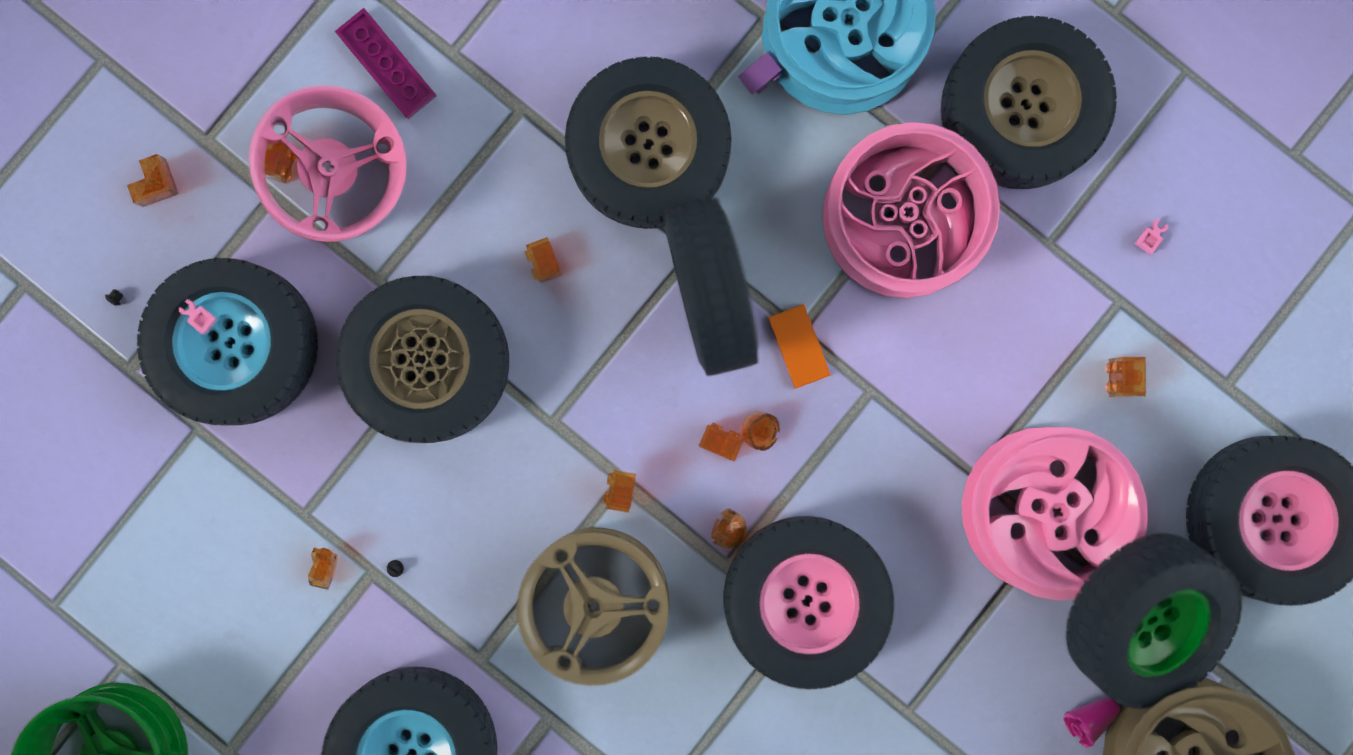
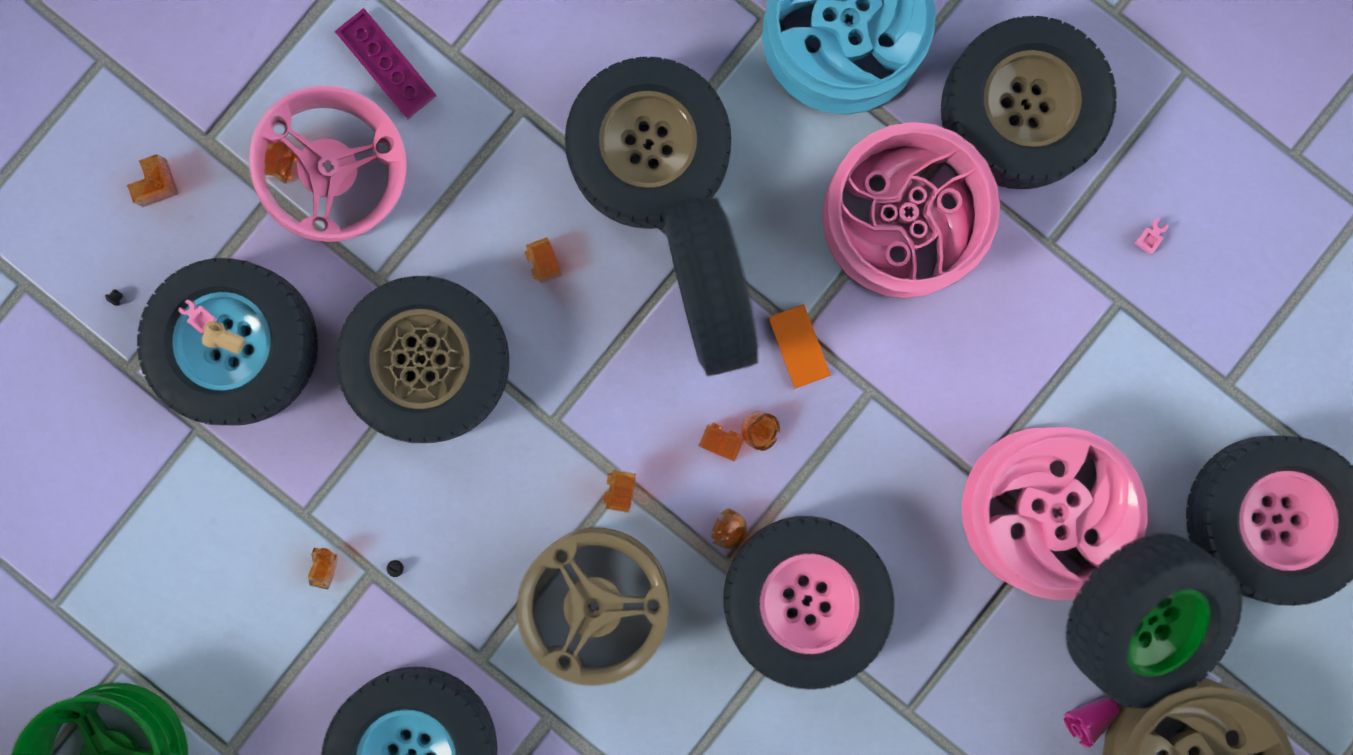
(217, 336): none -> tan piece
(761, 72): medium lavender brick -> none
(1126, 377): clear orange brick -> none

